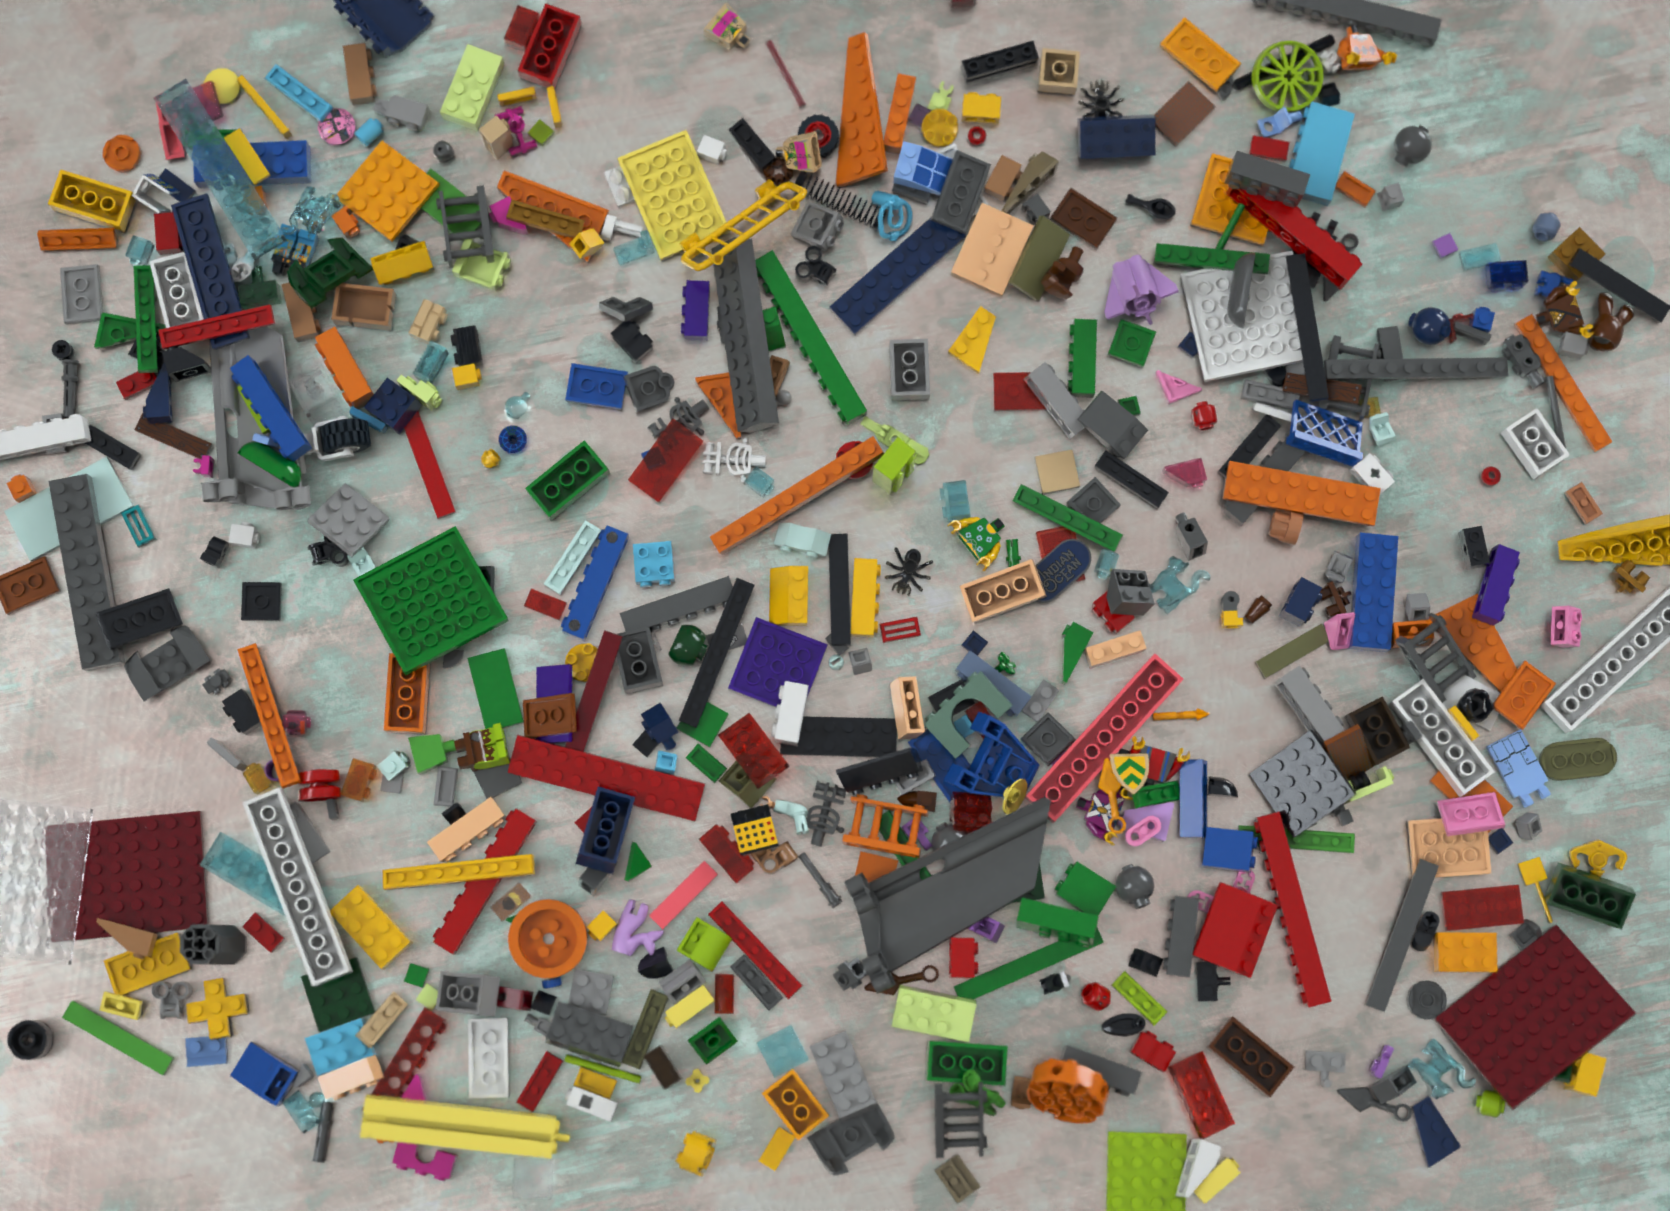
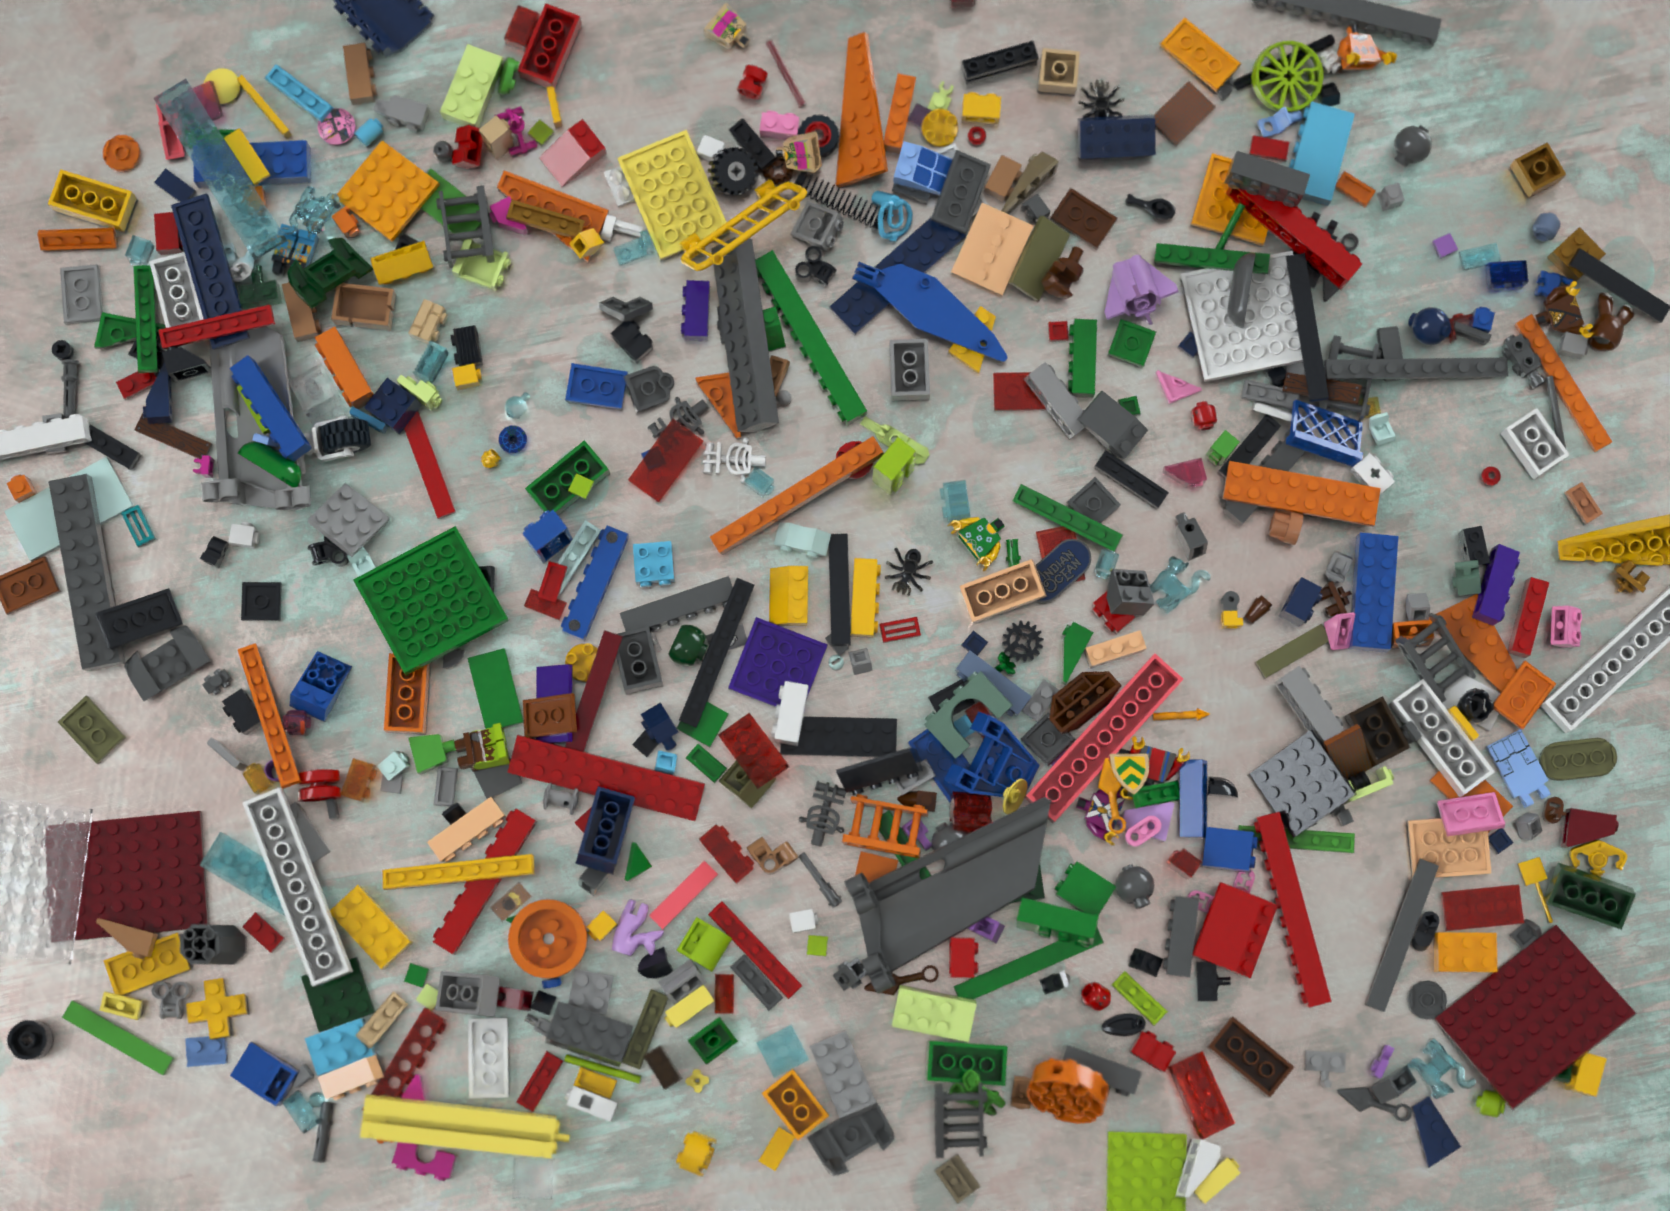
(91, 729): none -> olive tile
(140, 194): white piece -> none
(319, 686): none -> blue slope
(469, 147): none -> red brick
(506, 82): none -> bright green tile
(517, 96): yellow tile -> none
(547, 535): none -> blue brick
(552, 582): none -> red tile
(560, 798): none -> light grey hose
(573, 153): none -> slope
(581, 486): none -> lime tile
(724, 174): none -> black wheel
(752, 82): none -> red wheel
(754, 829): slope -> none
(778, 126): none -> bright pink brick
(793, 810): light aqua arm -> none
(803, 920): none -> white brick
(817, 945): none -> lime tile
(907, 707): light nougat brick -> none
(930, 307): none -> blue wing
(1028, 652): none -> black gear
(1057, 471): tan tile -> none
(1058, 331): none -> red tile
(1082, 699): none -> reddish brown wedge
(1184, 863): none -> clear red brick
(1222, 448): none -> bright green brick
(1467, 578): none -> sand green brick
(1528, 617): none -> red brick
(1538, 169): none -> pearl gold brick
(1552, 814): none -> reddish brown piece
(1586, 826): none -> dark red slope

